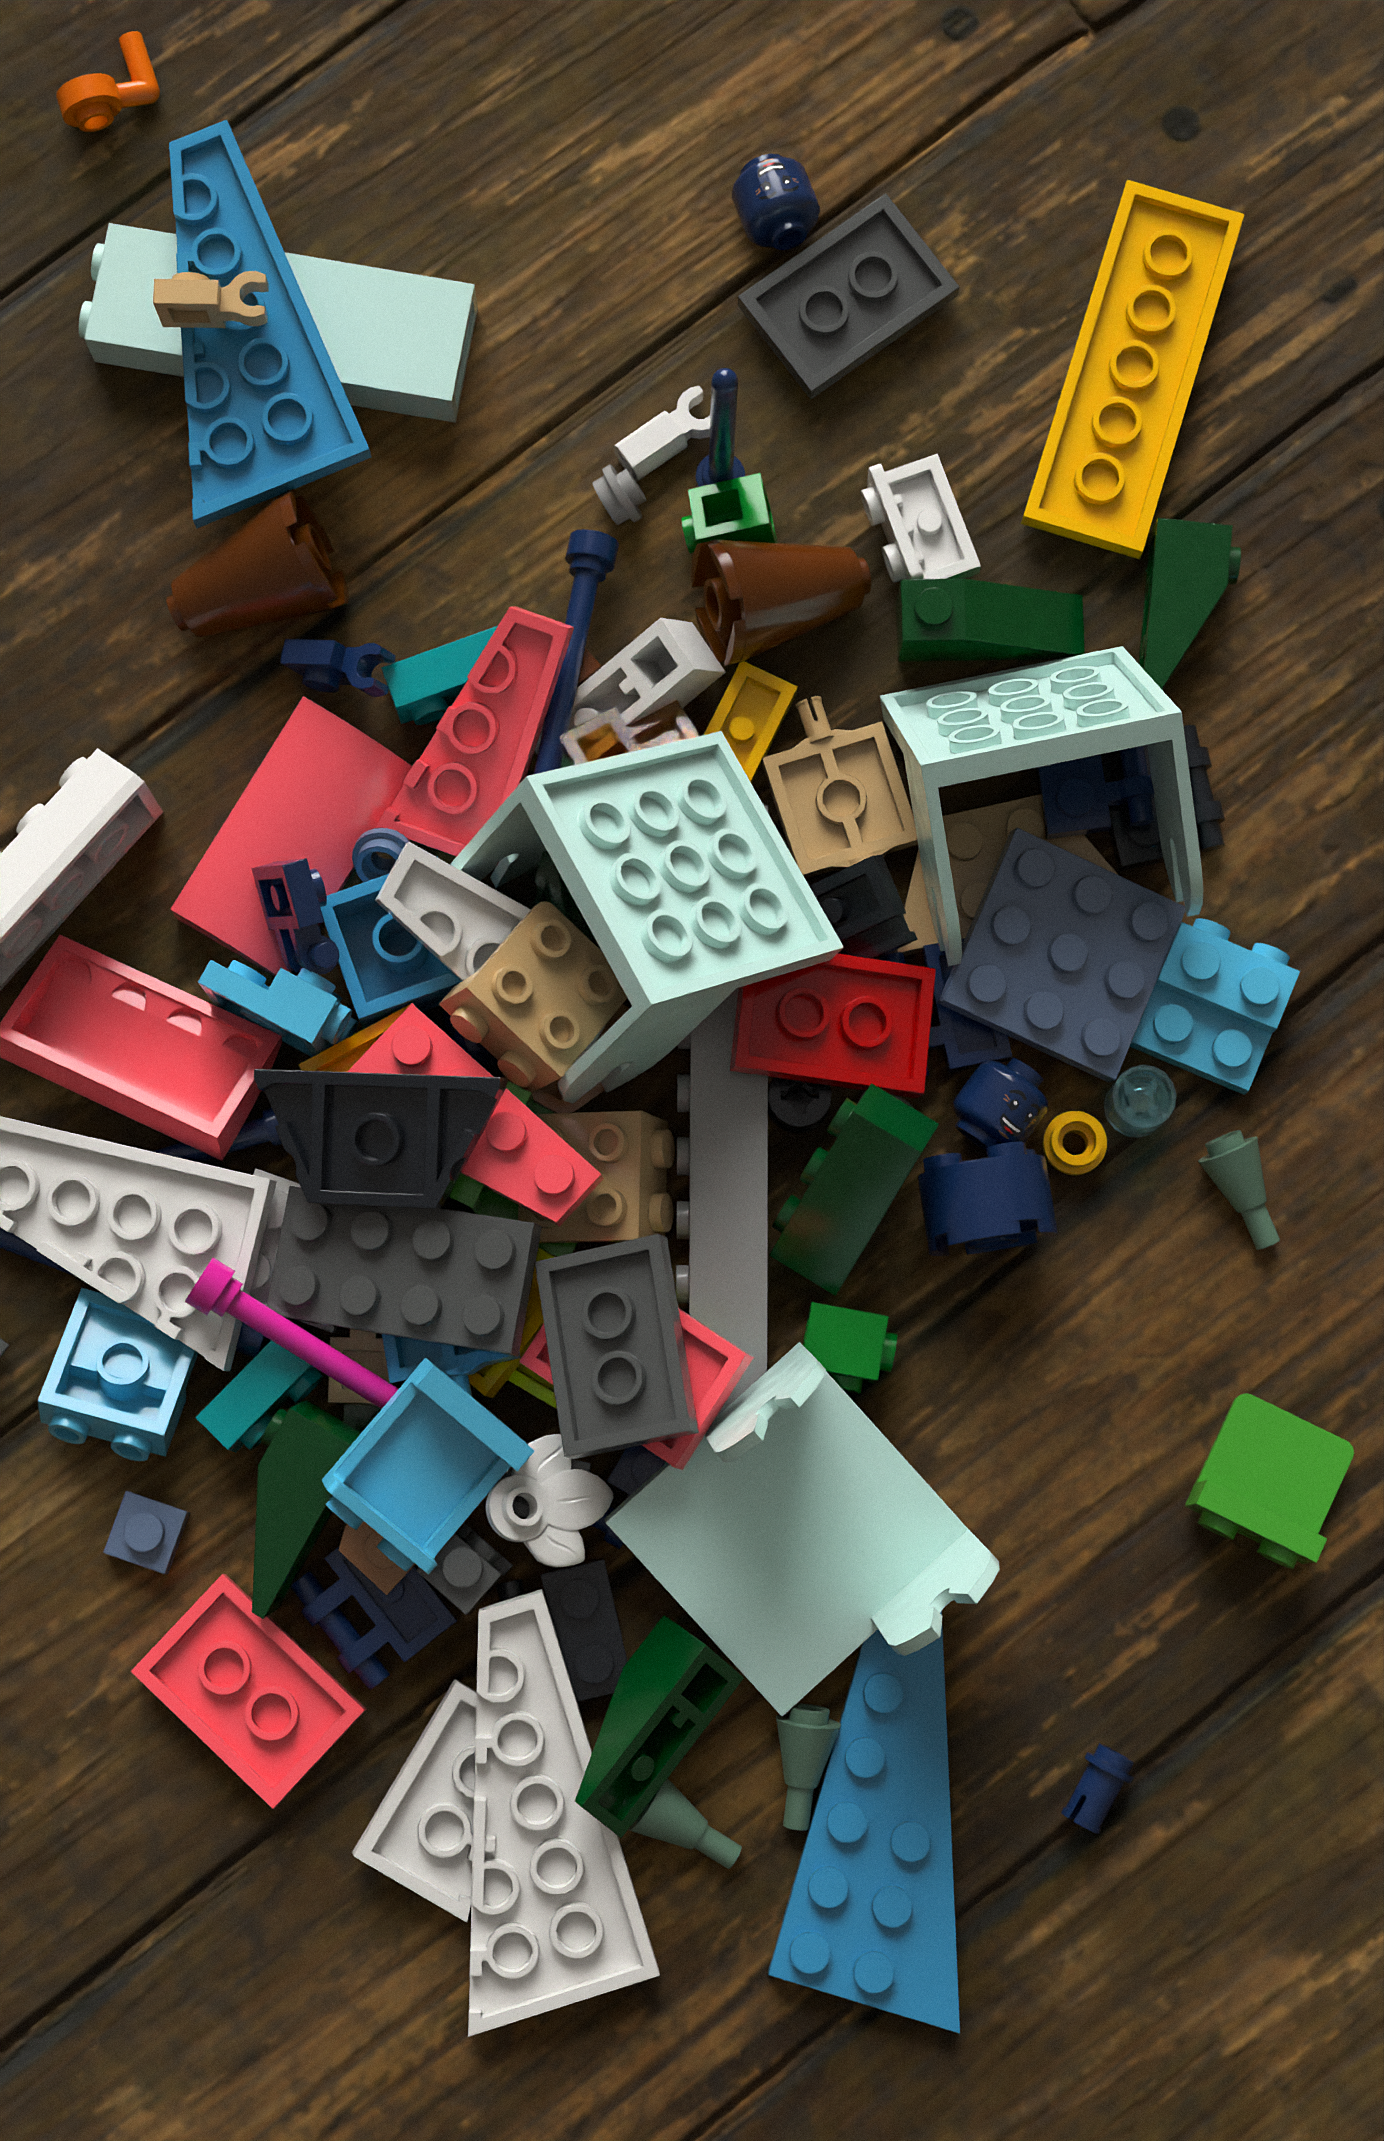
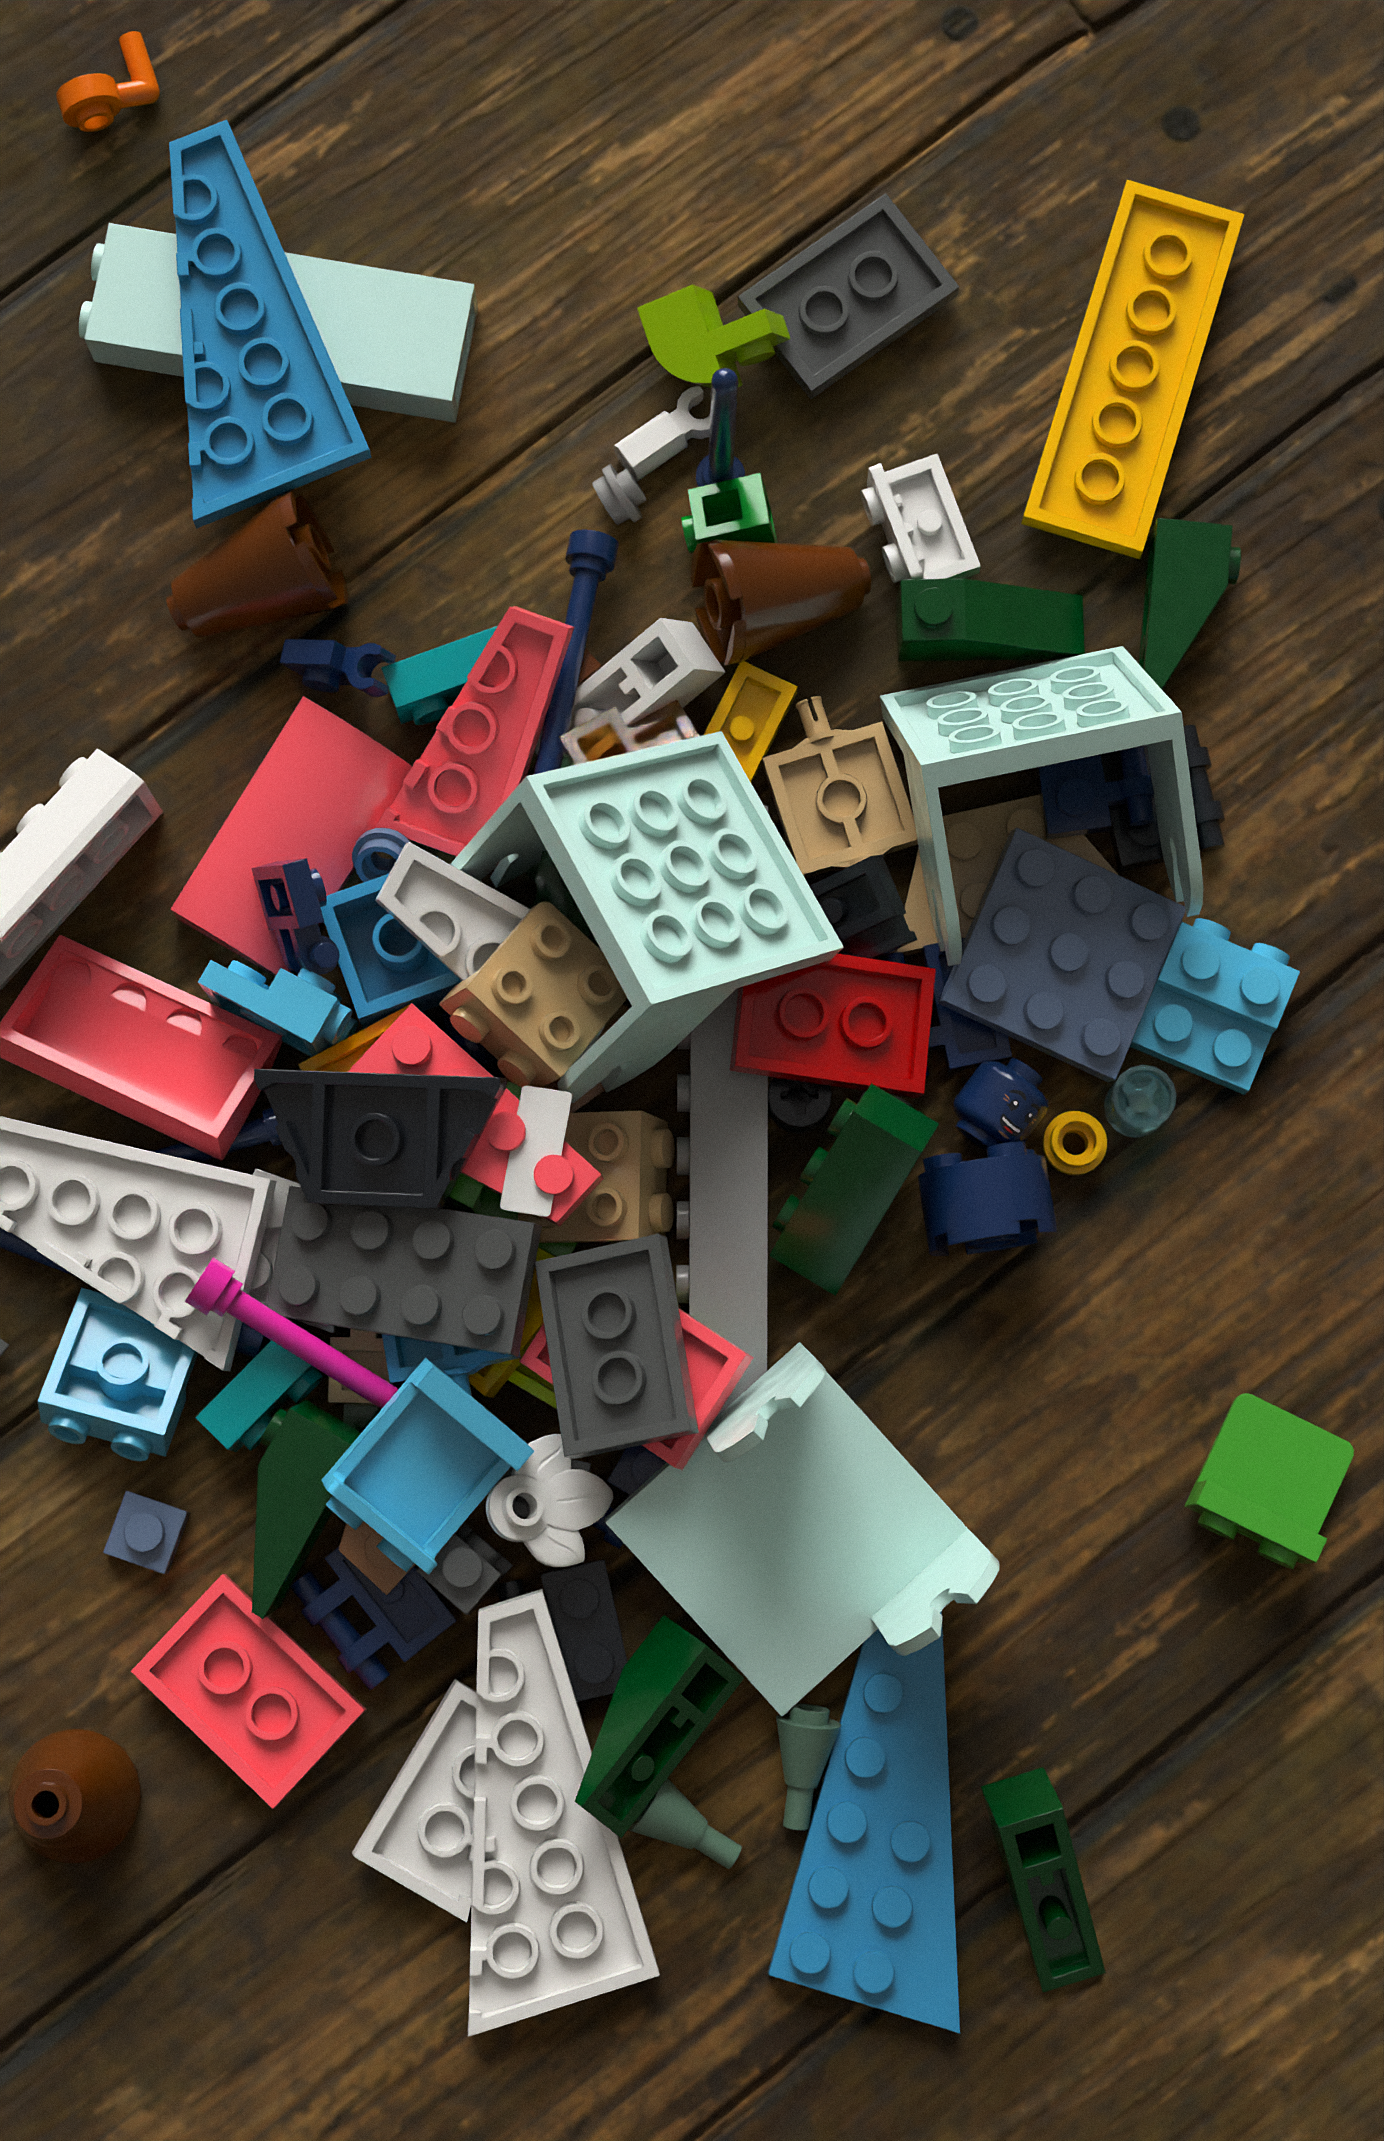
(95, 1794): none -> reddish brown cone
(198, 302): tan plate -> none
(545, 1119): none -> white sticker
(694, 343): none -> lime brick
(775, 202): dark blue head -> none
(850, 1344): green brick -> none
(1044, 1878): none -> dark green slope
(1098, 1787): dark blue pin -> none
(1238, 1174): sand green cone -> none

